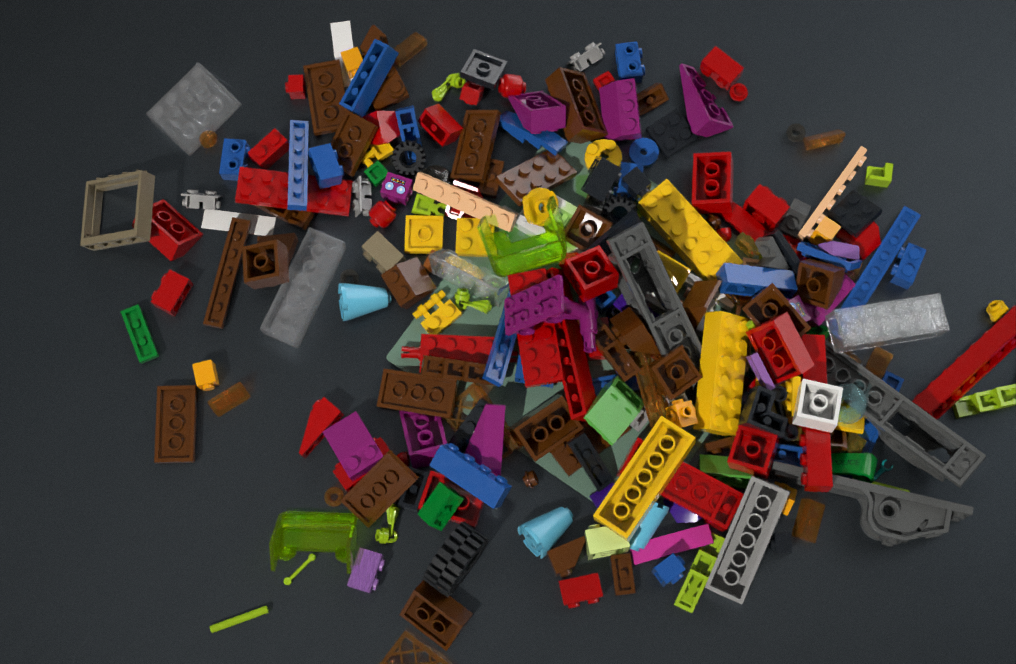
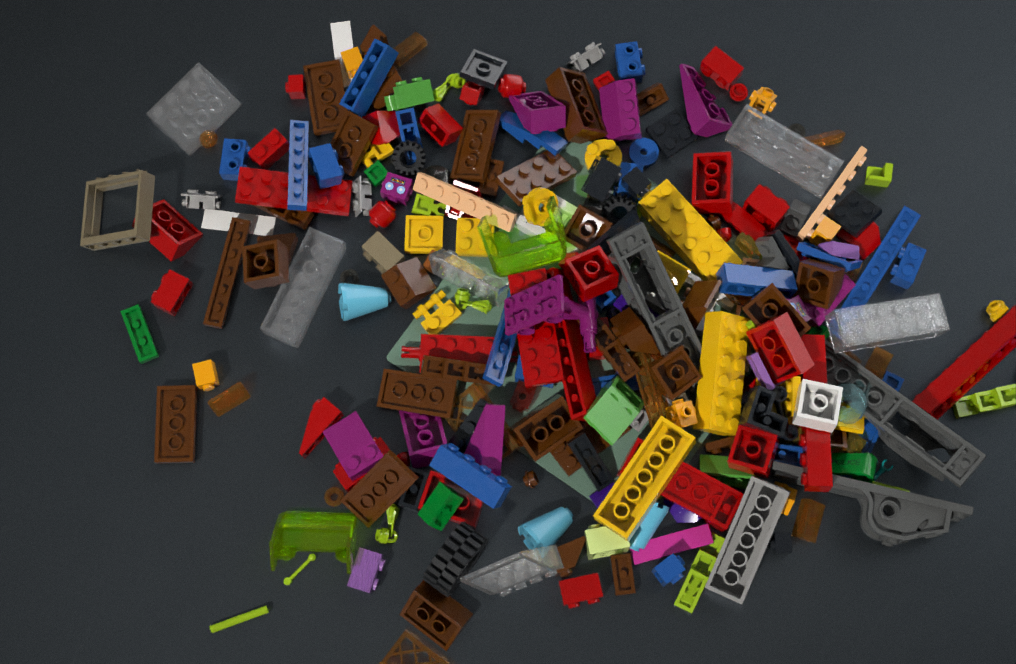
(409, 94): none -> bright green hinge
(516, 571): none -> clear slope
(522, 405): none -> clear red brick
(763, 100): none -> light orange brick
(783, 151): none -> clear brick

